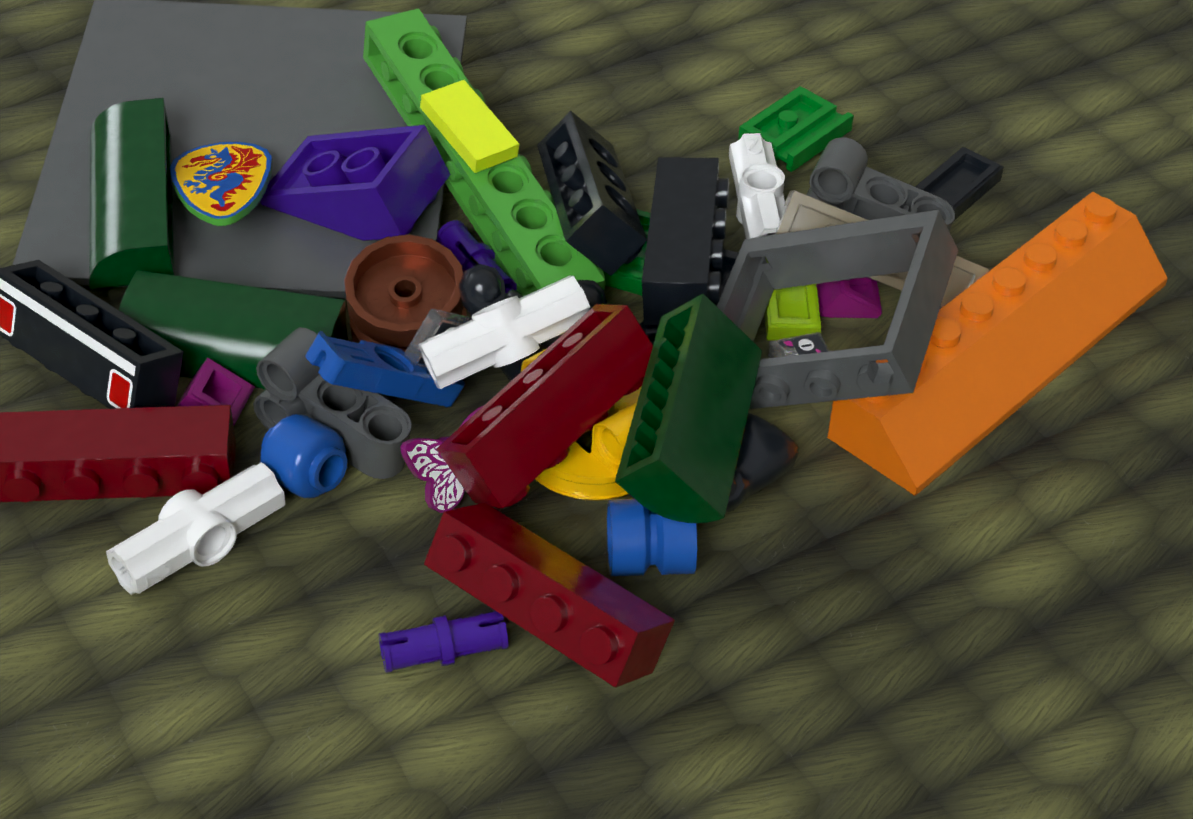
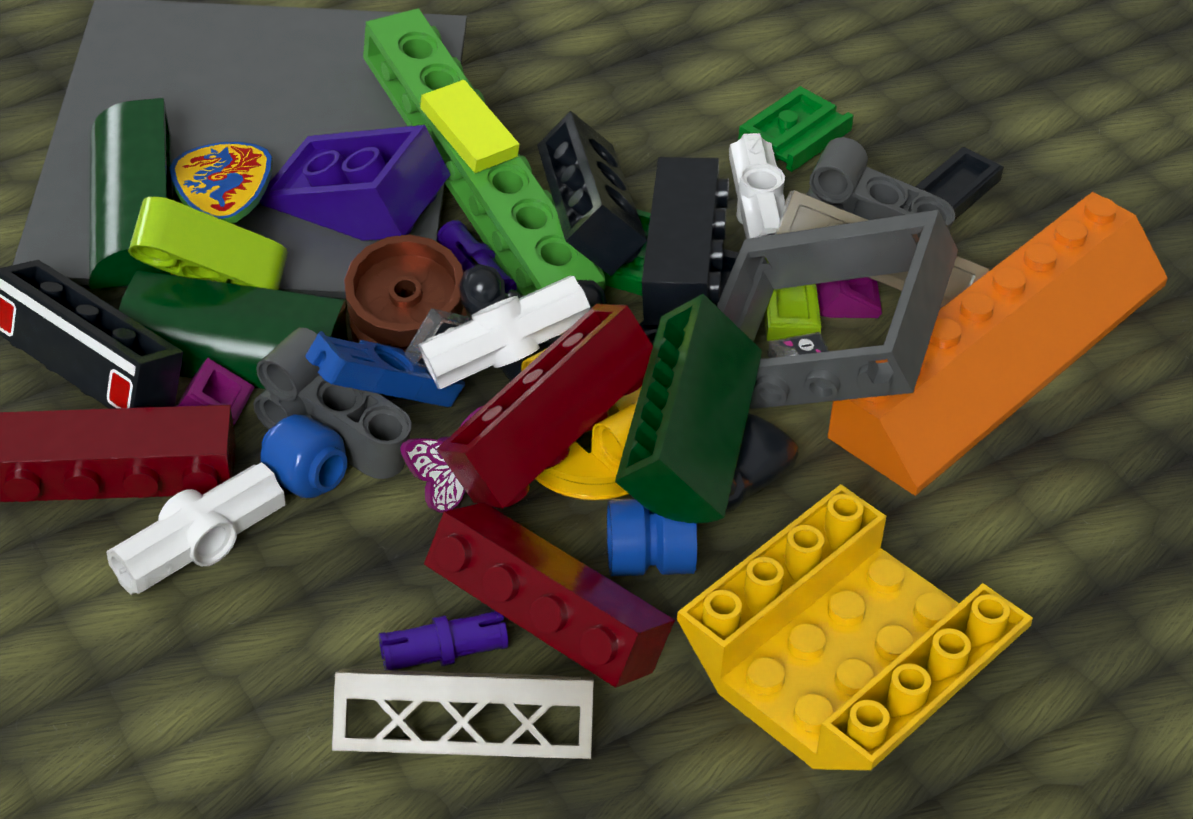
(204, 246): none -> lime beam
(462, 688): none -> fence
(840, 639): none -> yellow slope

